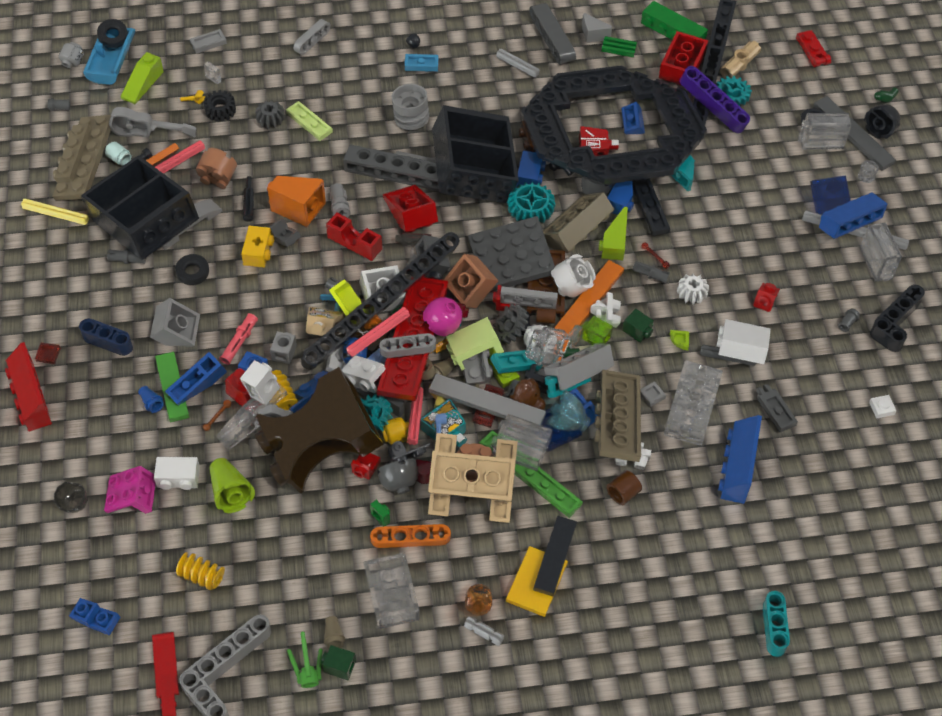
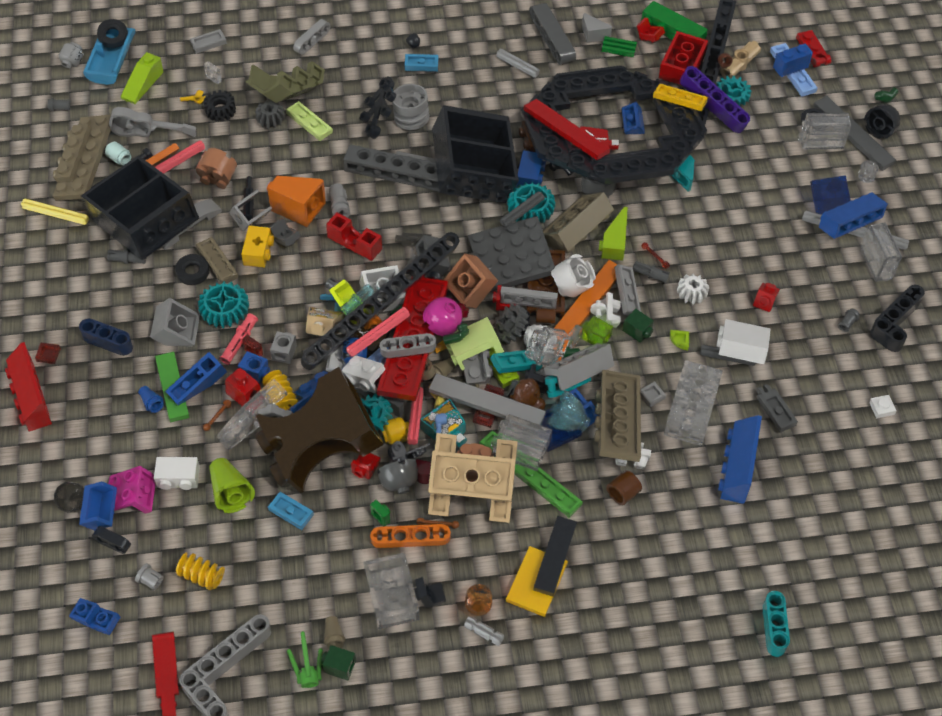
(98, 505): none -> blue panel
(111, 540): none -> black beam
(149, 577): none -> light grey bush
(217, 260): none -> dark tan plate
(223, 304): none -> teal gear
(244, 223): none -> light grey piece
(252, 345): none -> clear red tile
(260, 382): white brick -> none
(284, 86): none -> olive panel
(290, 510): none -> dark azure plate
(357, 299): none -> clear light blue axle
(379, 107): none -> black plant
(411, 208): red slope -> none
(421, 521): none -> dark orange hinge
(429, 594): none -> black bracket
(456, 337): none -> dark green arm
(522, 209): none -> dark grey axle
(567, 129): none -> red tile
(621, 197): blue slope -> none
(627, 289): none -> light grey tile
(648, 32): none -> red bracket
(651, 207): black plate -> none
(680, 97): none -> yellow tile
(727, 58): none -> copper hinge
(792, 60): none -> blue brick
(799, 79): none -> light blue plate

